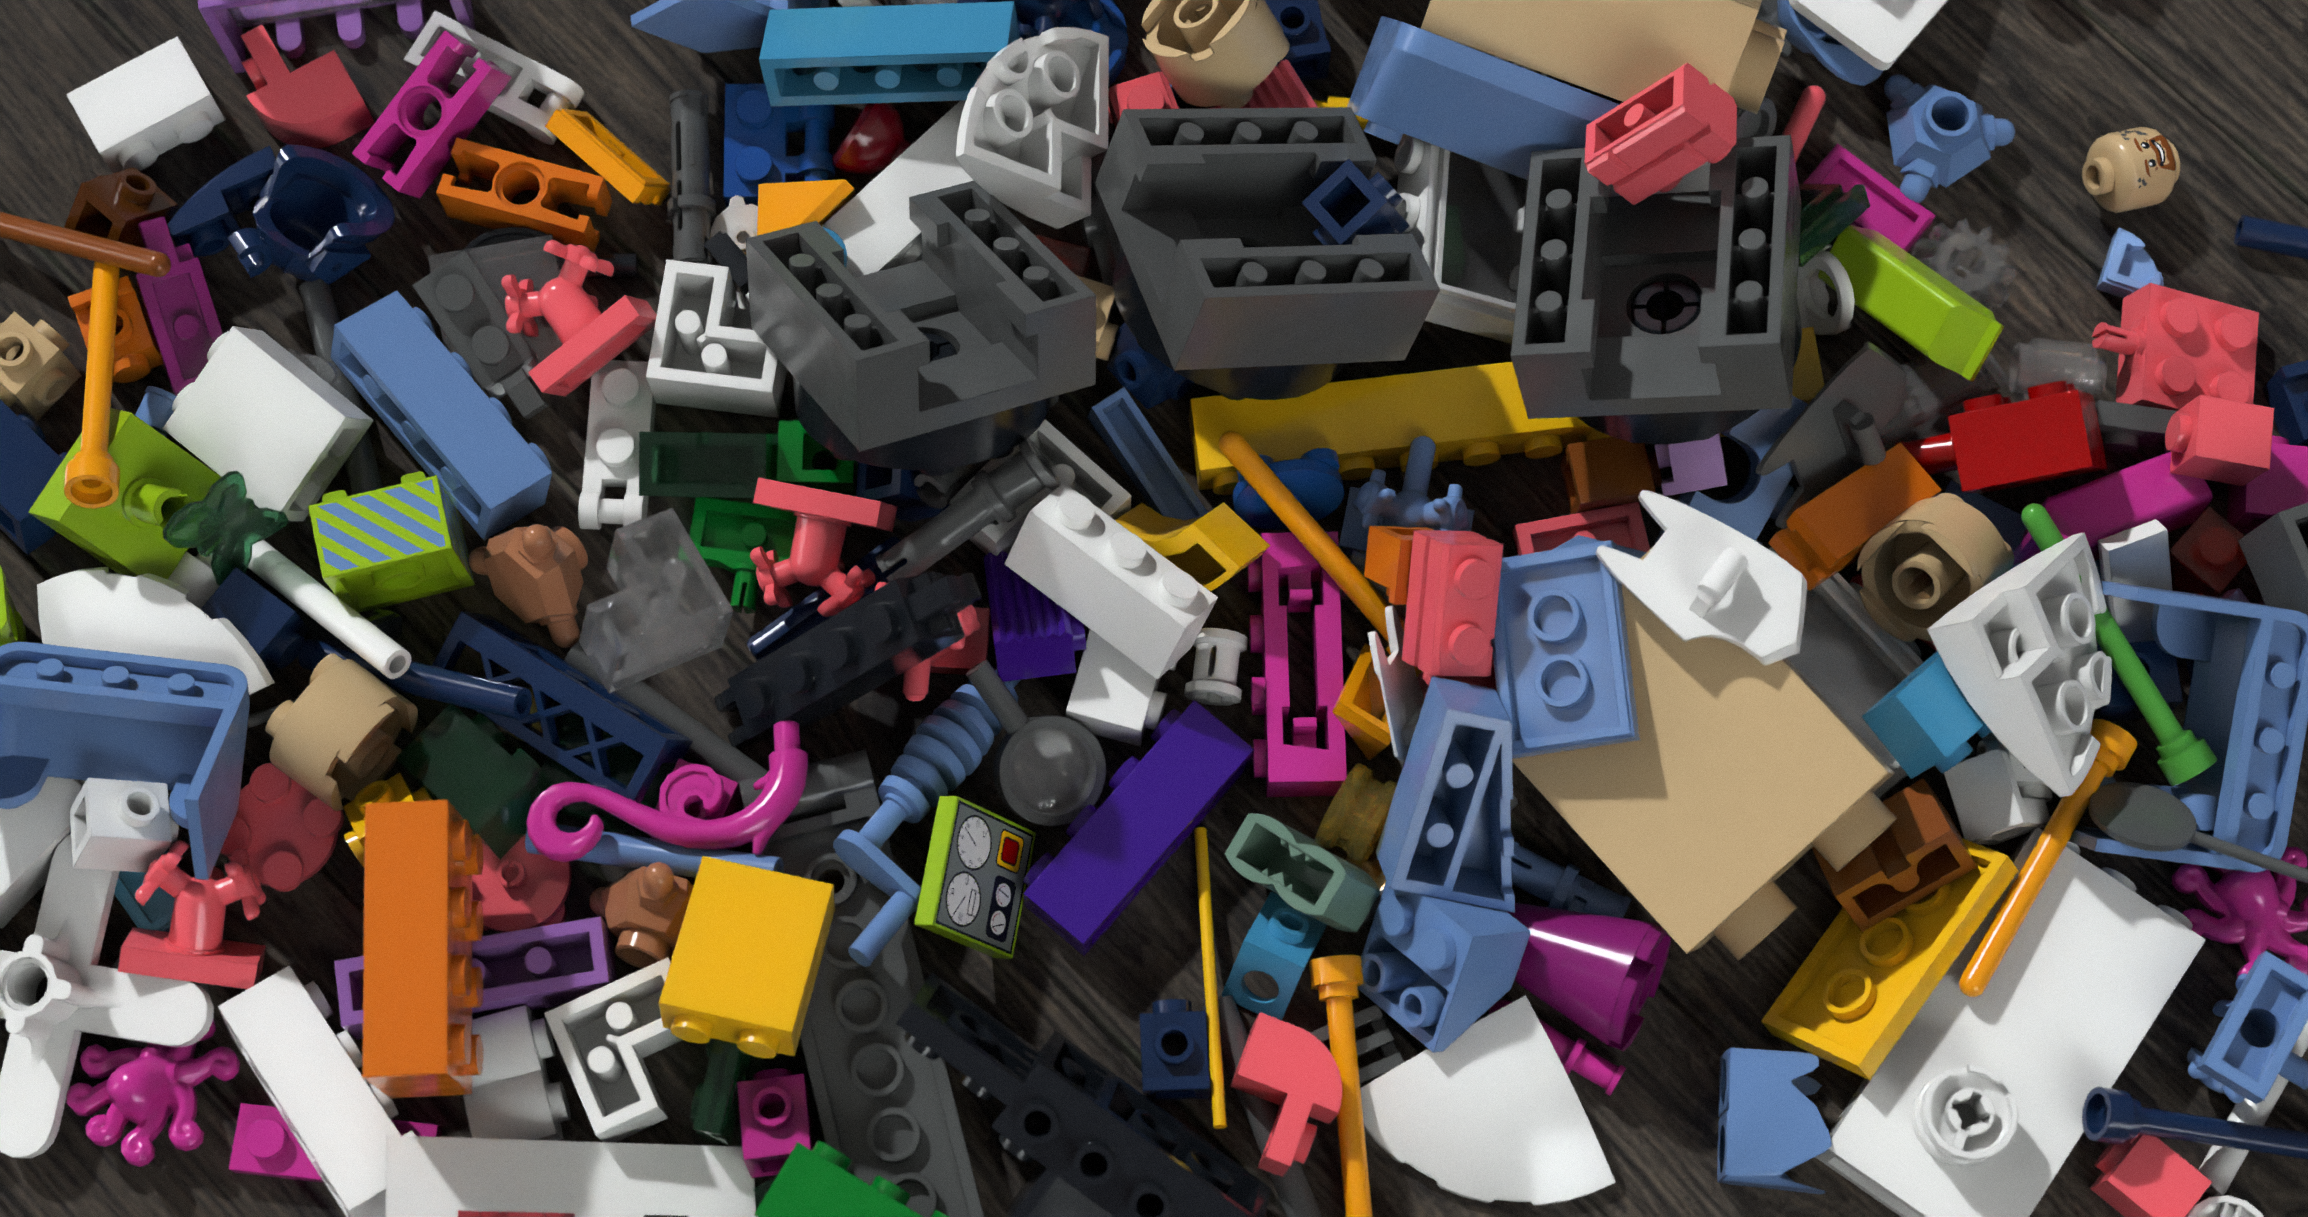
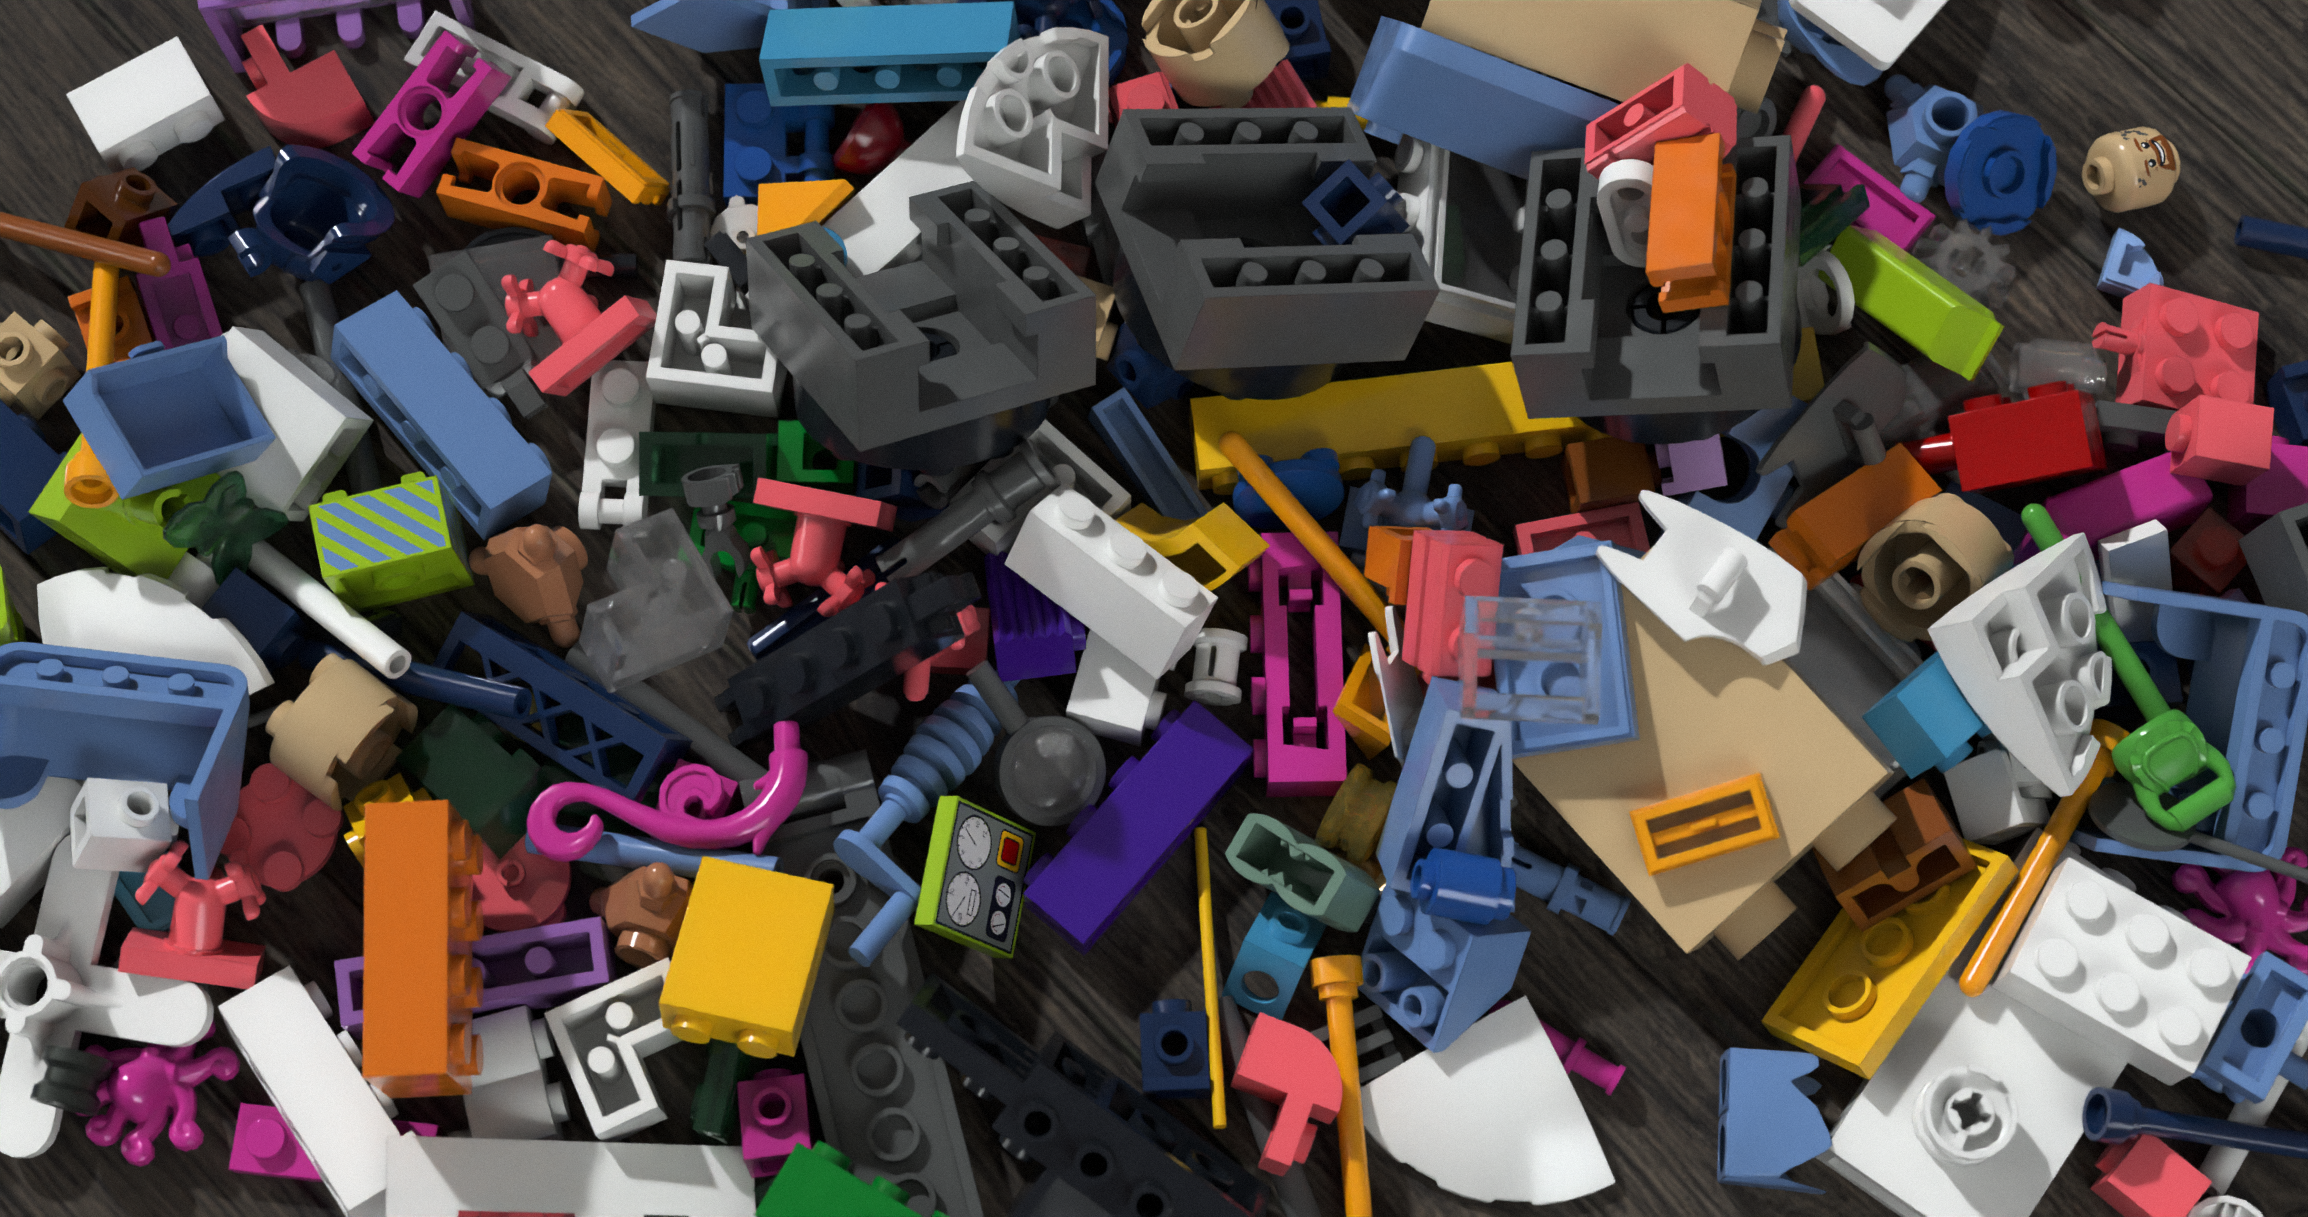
(71, 1080): none -> pearl dark grey wheel
(168, 416): none -> medium blue container
(711, 490): none -> dark grey piece
(1463, 886): none -> blue brick
(1530, 632): none -> clear tile
(1593, 968): magenta cone -> none
(1625, 208): none -> white plate
(1691, 223): none -> orange piece
(1760, 808): none -> light orange tile
(2000, 172): none -> blue tile
(2121, 972): none -> white brick
(2165, 755): none -> bright green piece

